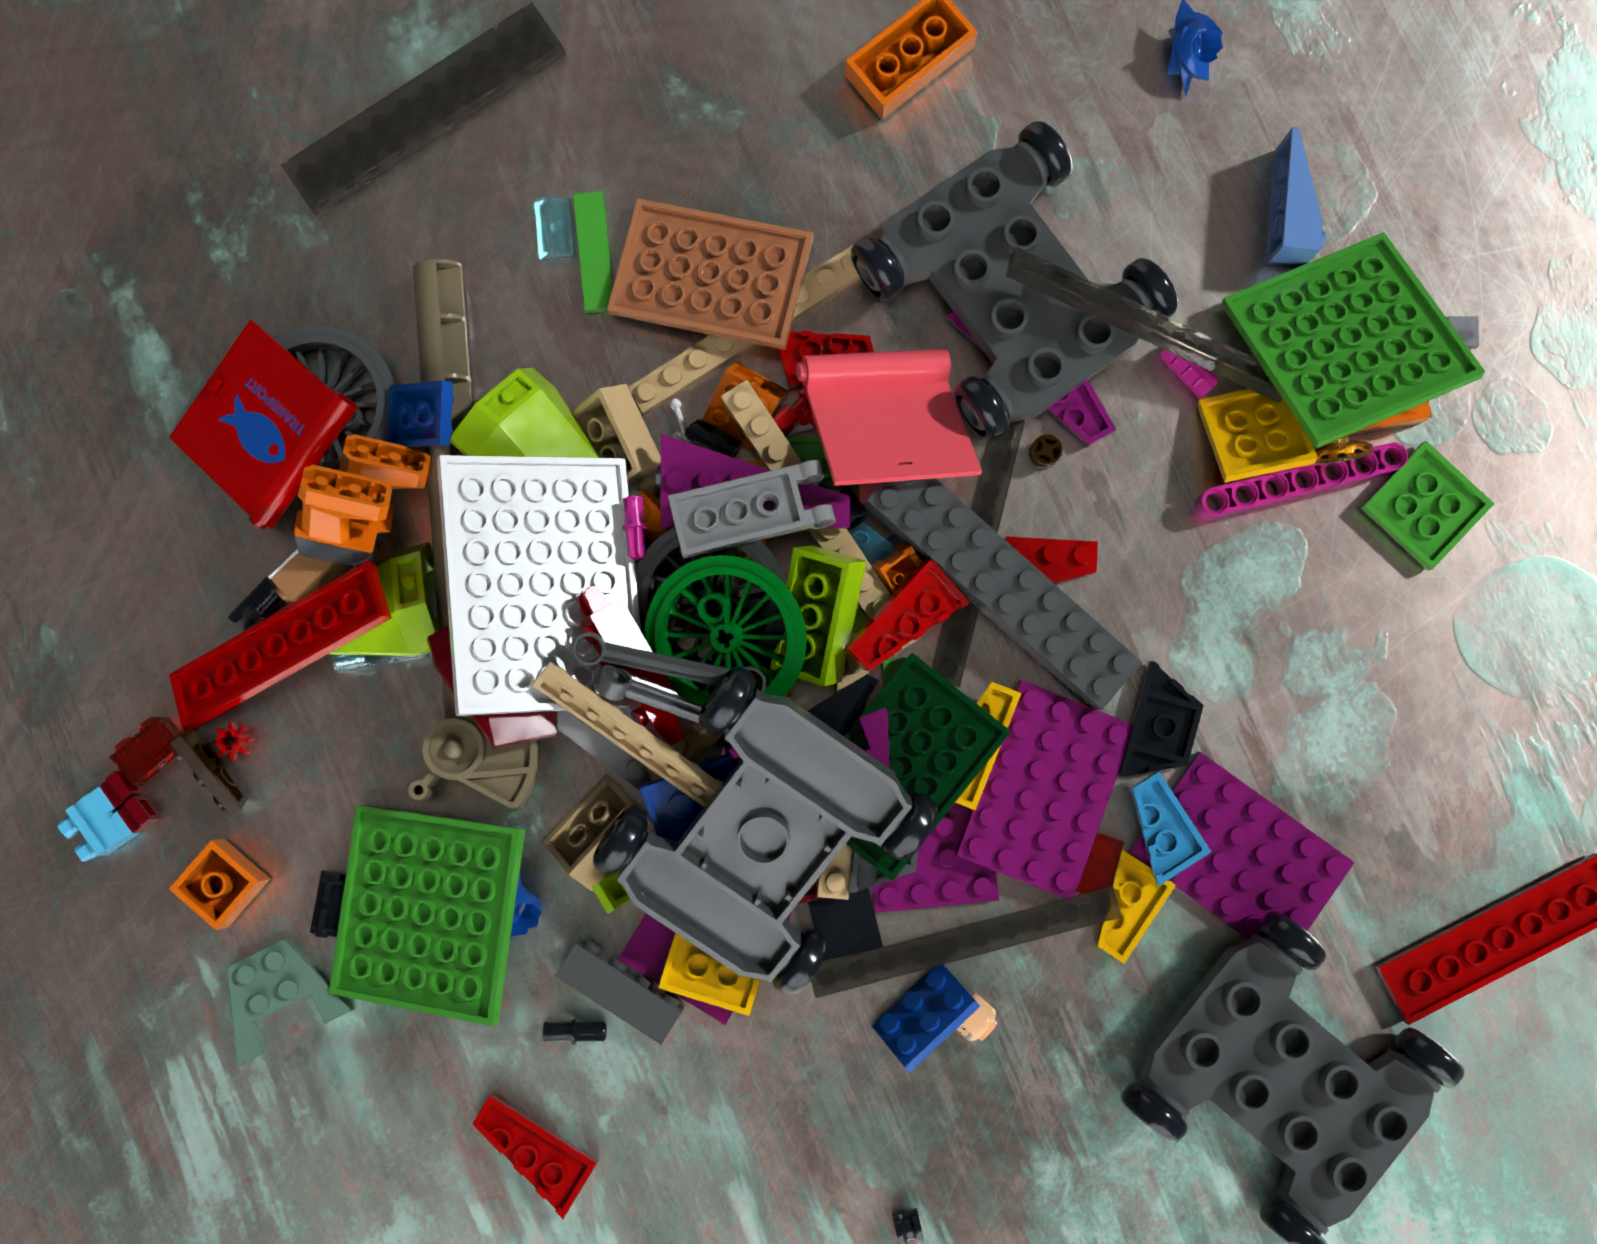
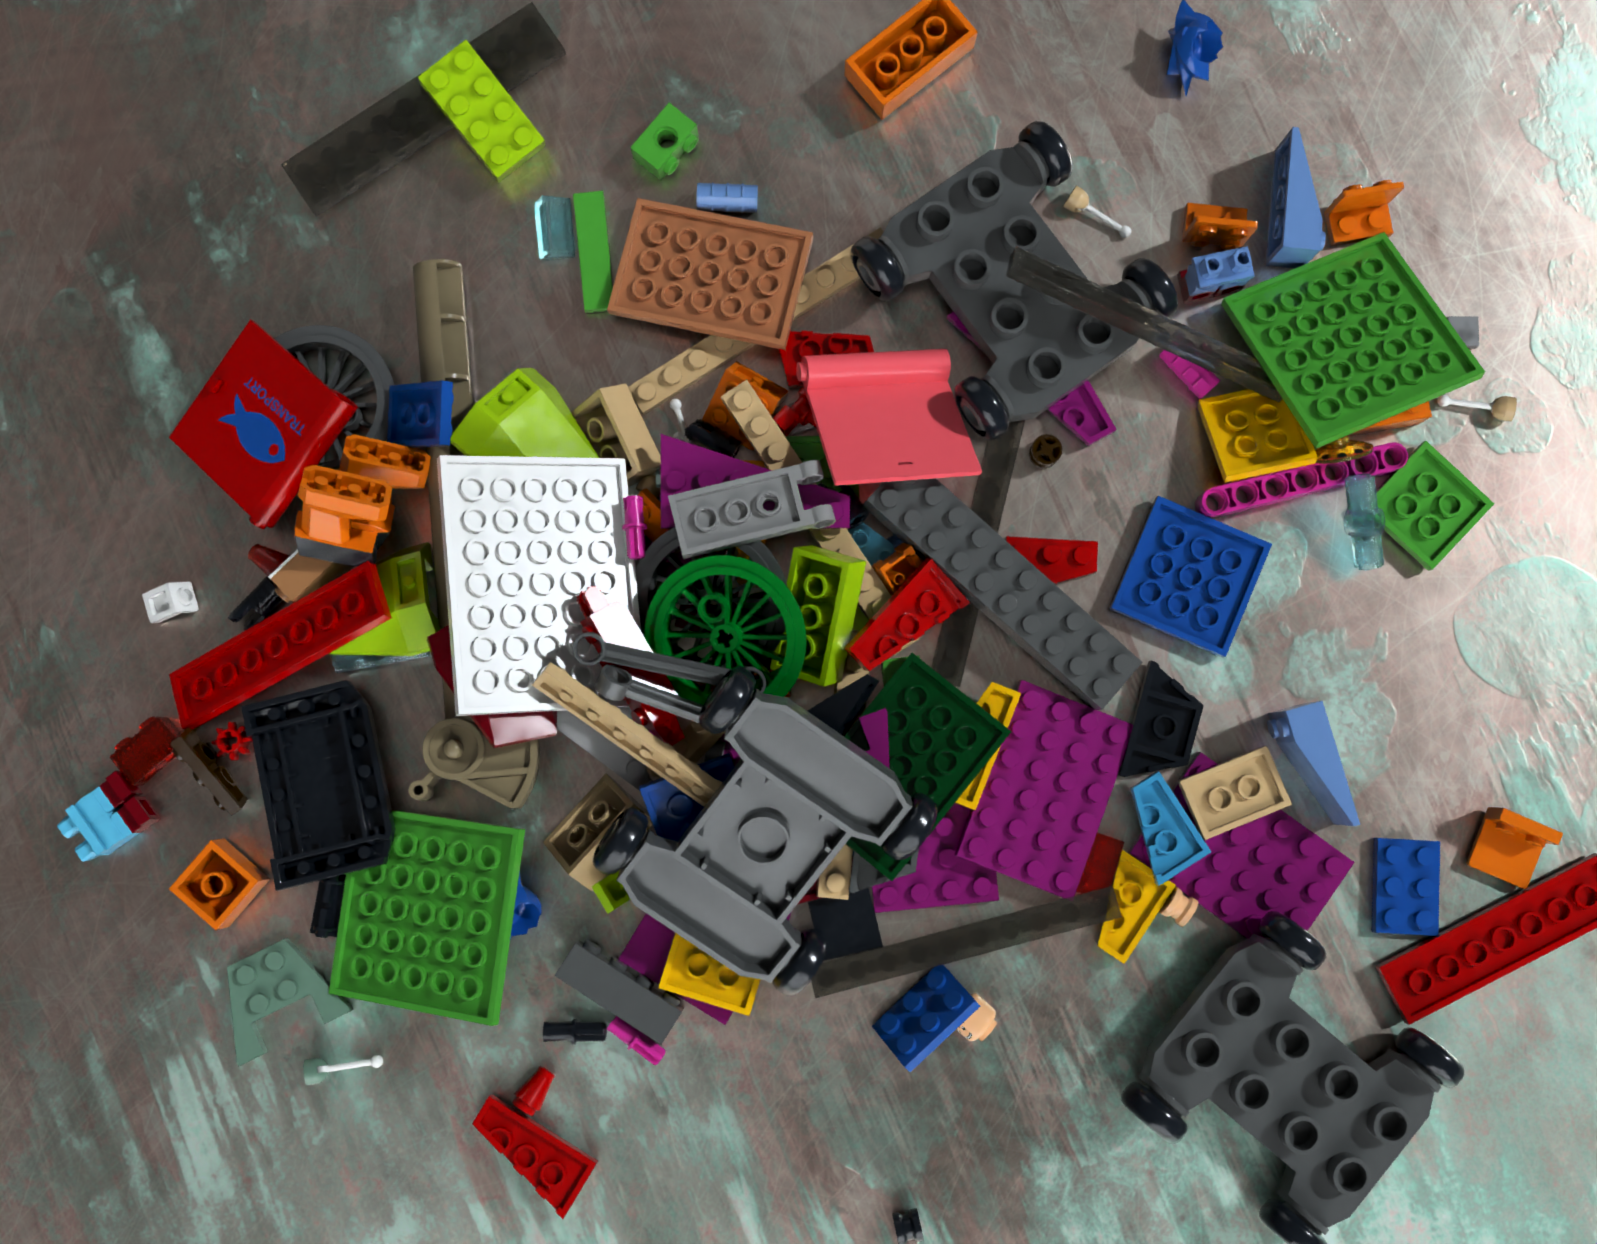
(170, 601): none -> white bracket
(266, 558): none -> clear red cone
(317, 1069): none -> hinge
(321, 783): none -> black slope
(482, 111): none -> lime brick
(533, 1092): none -> red cone
(637, 1040): none -> dark pink axle
(668, 125): none -> bright green brick
(727, 197): none -> medium blue axle
(1079, 201): none -> hinge
(1179, 907): none -> light nougat wheel
(1190, 576): none -> blue plate
(1216, 274): none -> medium blue hips
(1217, 226): none -> orange bracket
(1234, 792): none -> tan plate
(1310, 747): none -> medium blue slope
(1361, 212): none -> orange bracket
(1364, 521): none -> clear light blue piece
(1405, 886): none -> blue plate
(1501, 408): none -> hinge
(1510, 846): none -> orange bracket

